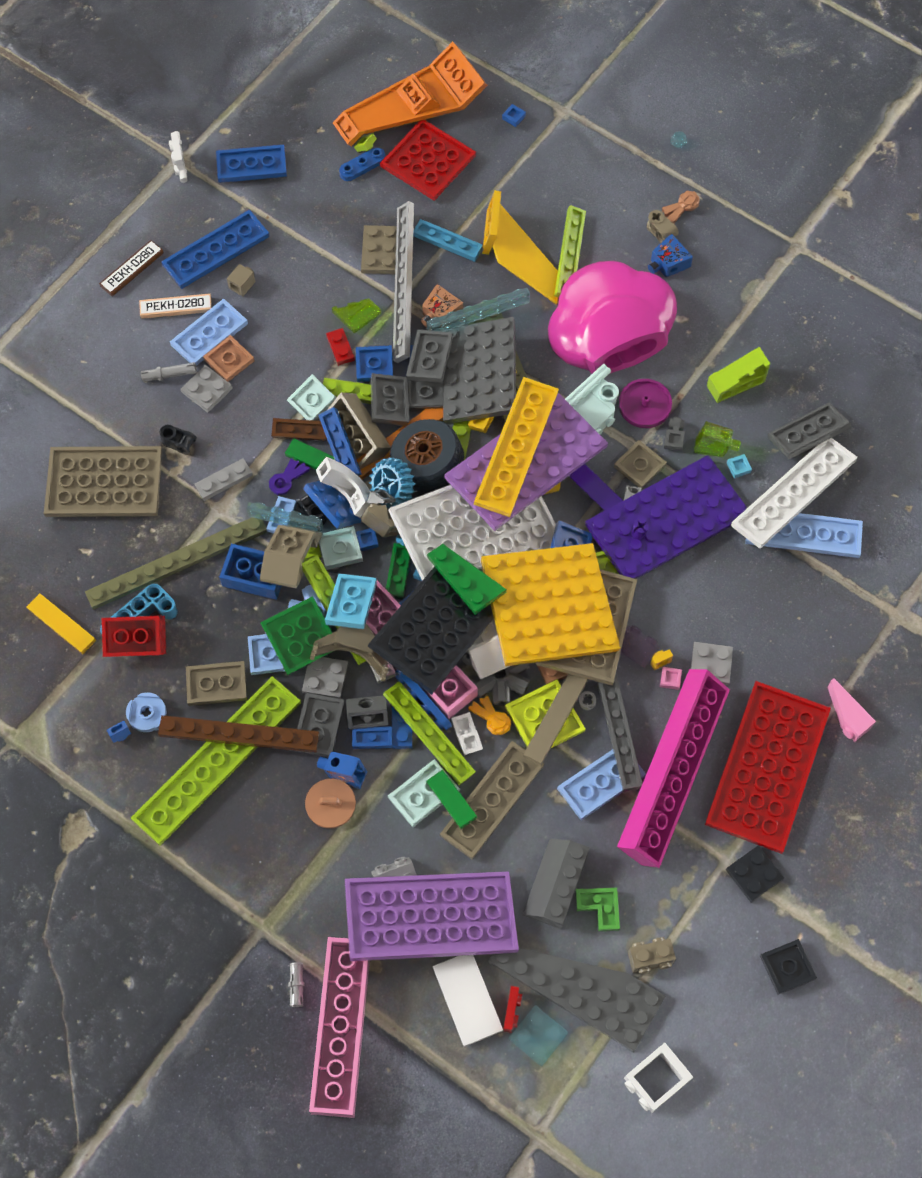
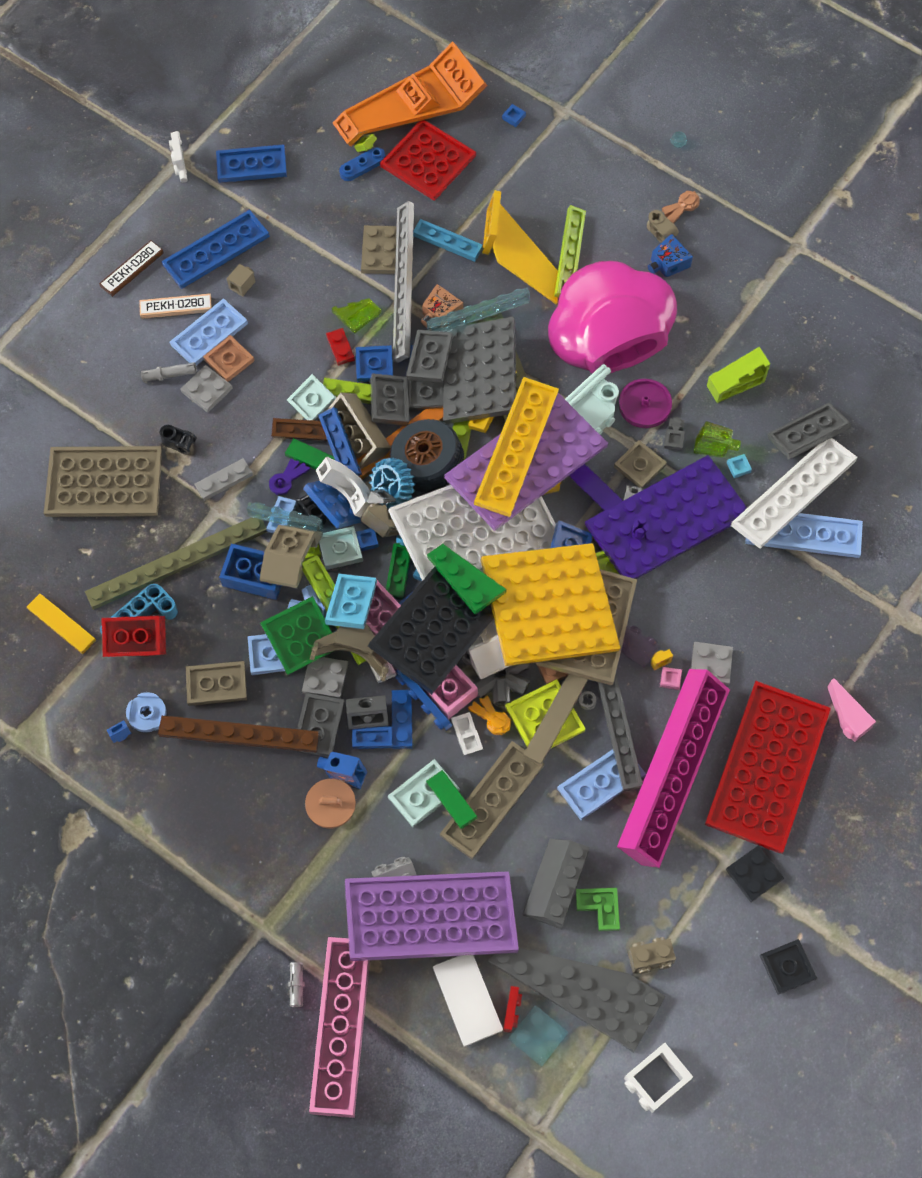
(211, 765): lime plate -> none
(429, 733): lime plate -> none

